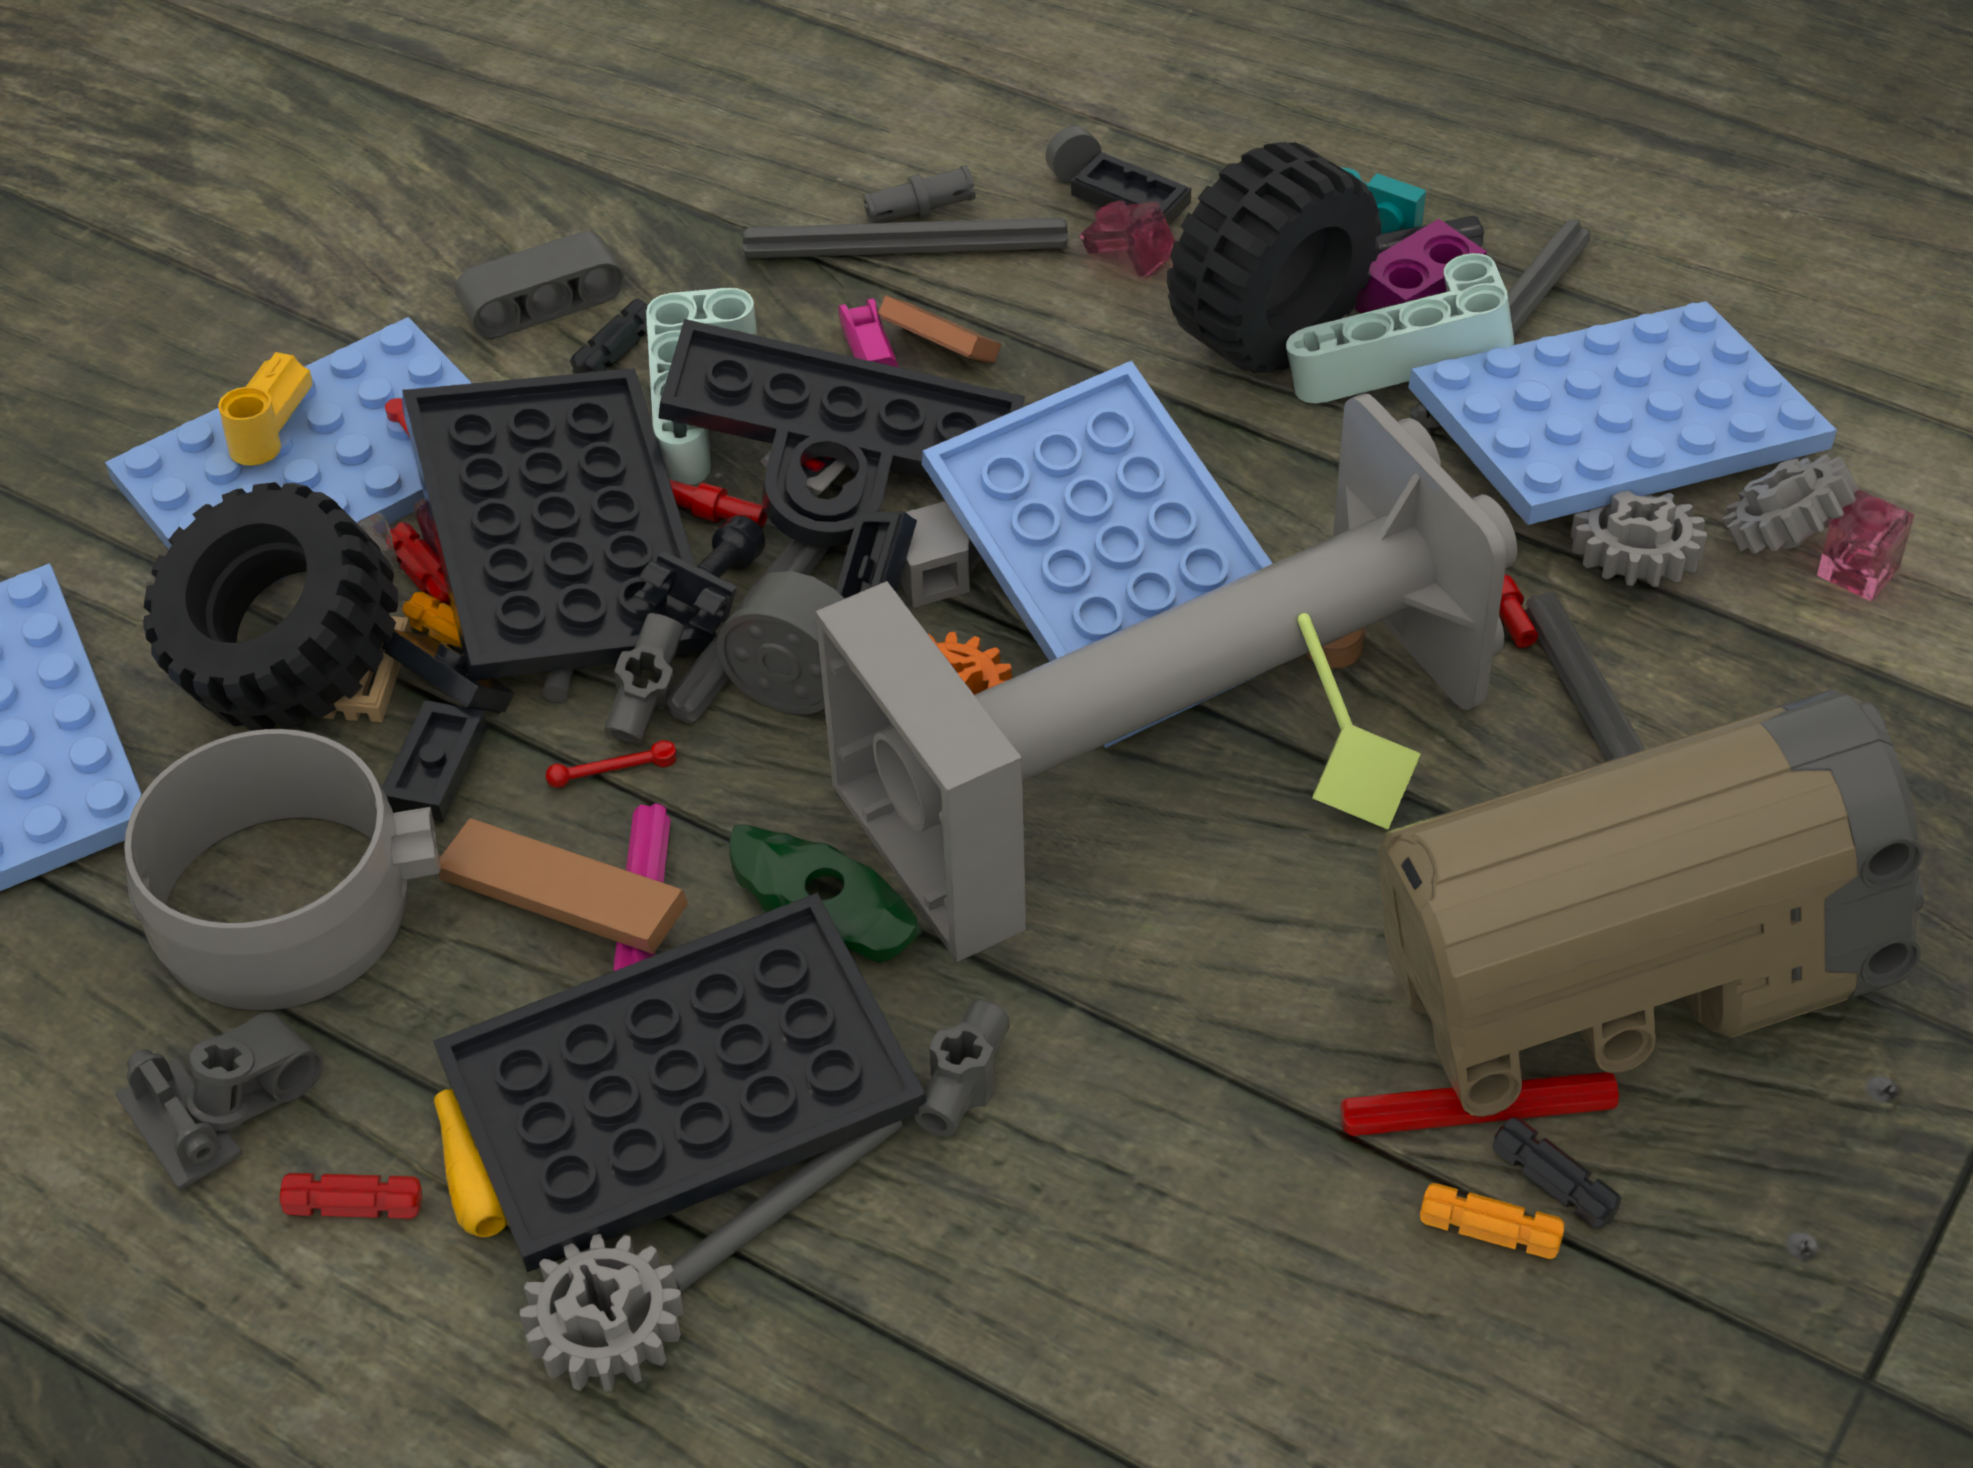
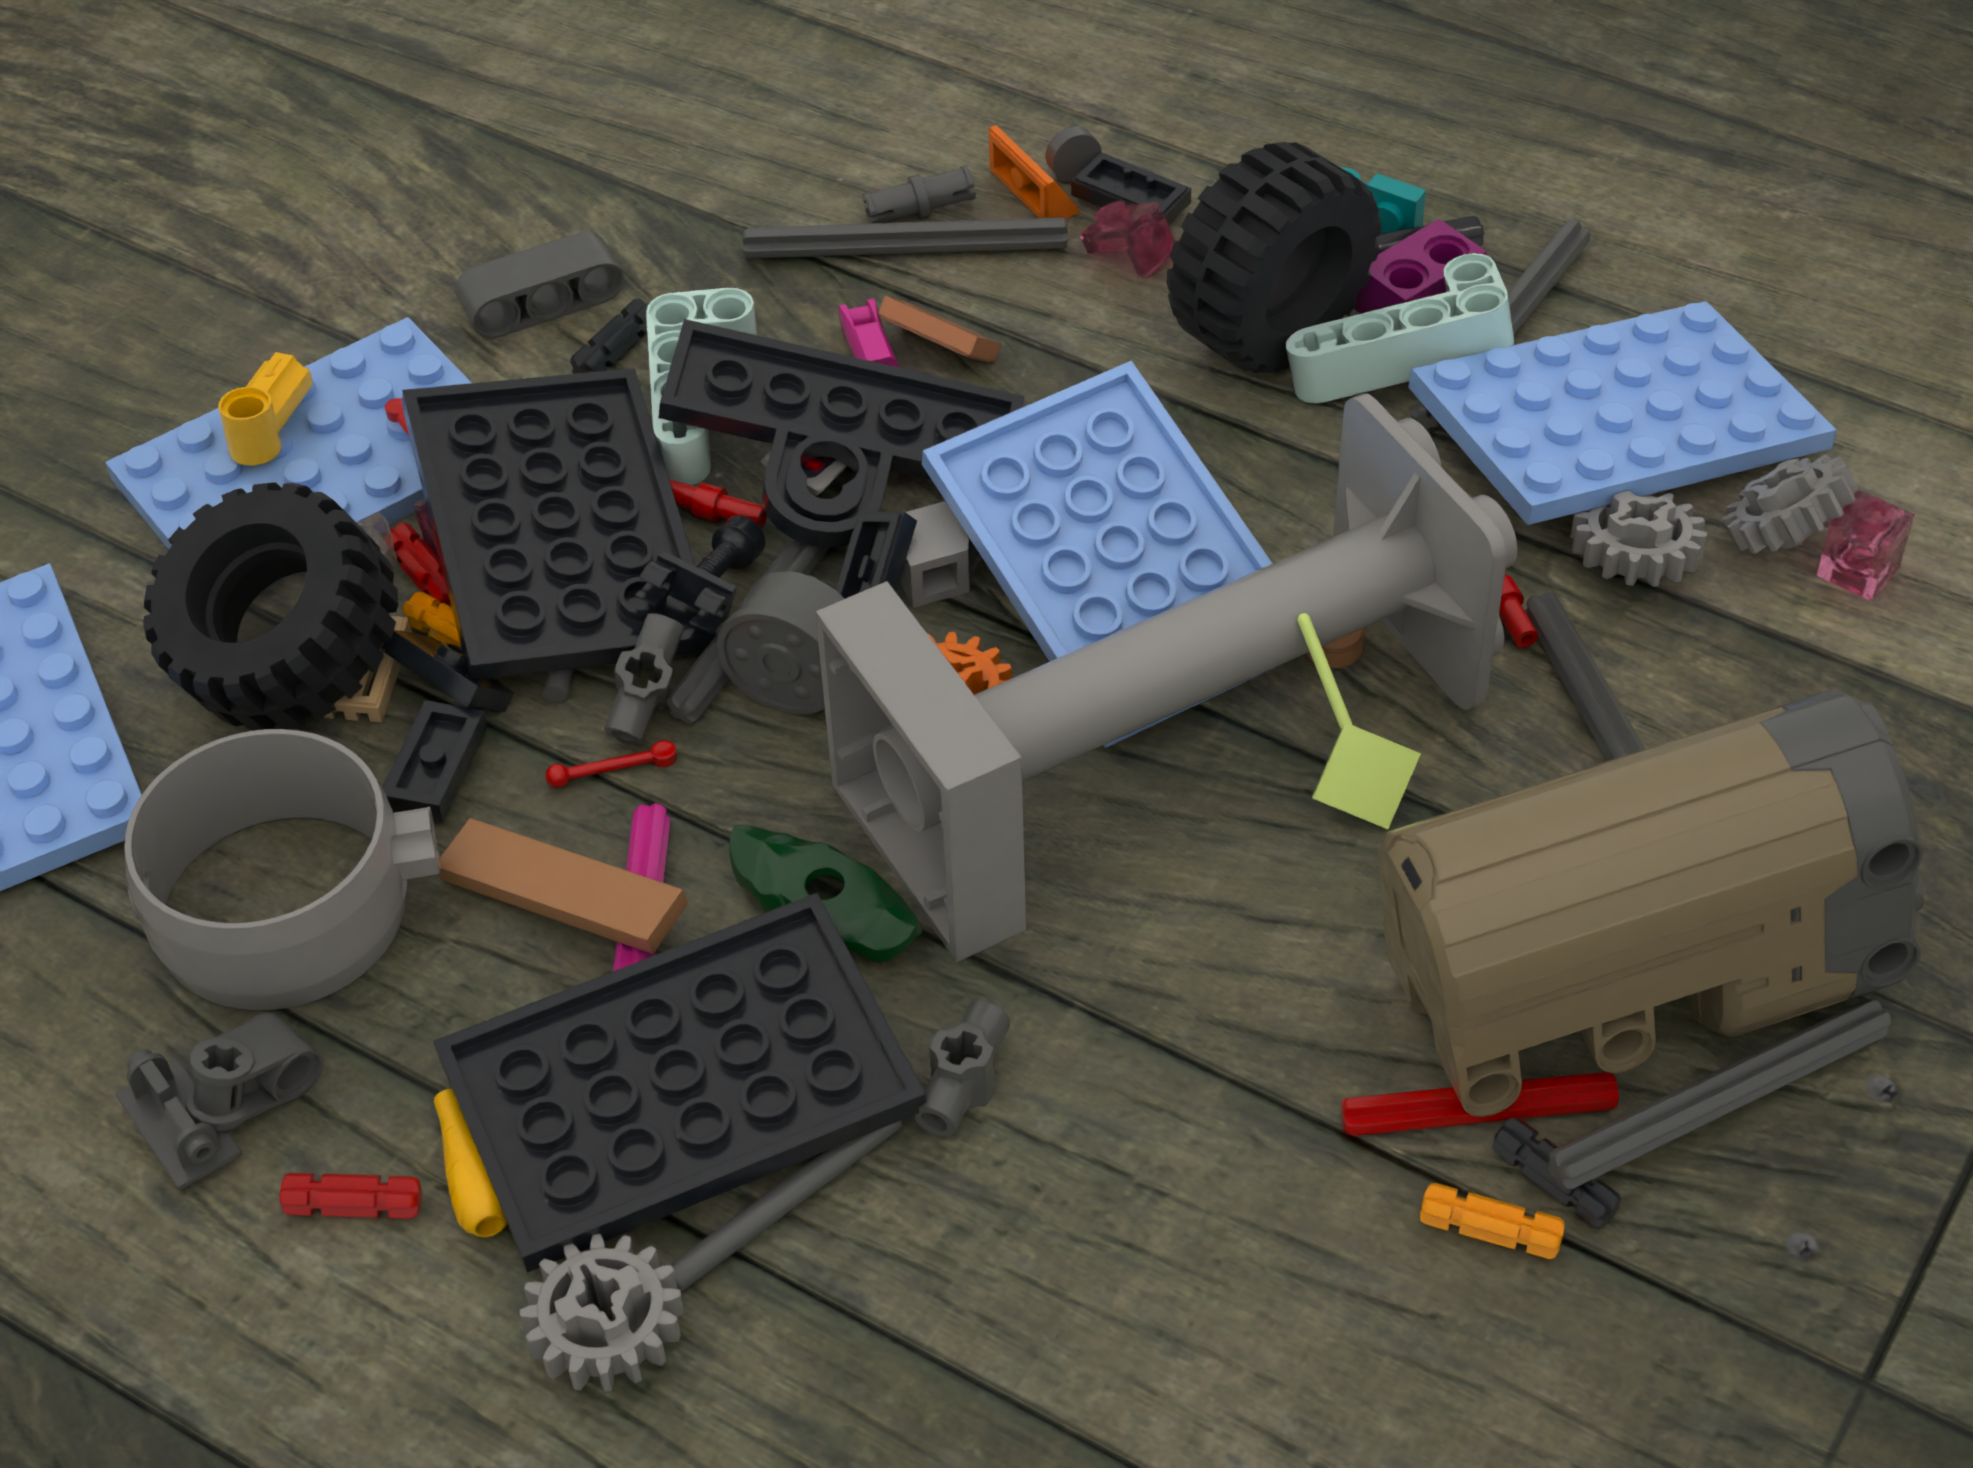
(1027, 179): none -> orange slope
(1717, 1094): none -> dark grey axle

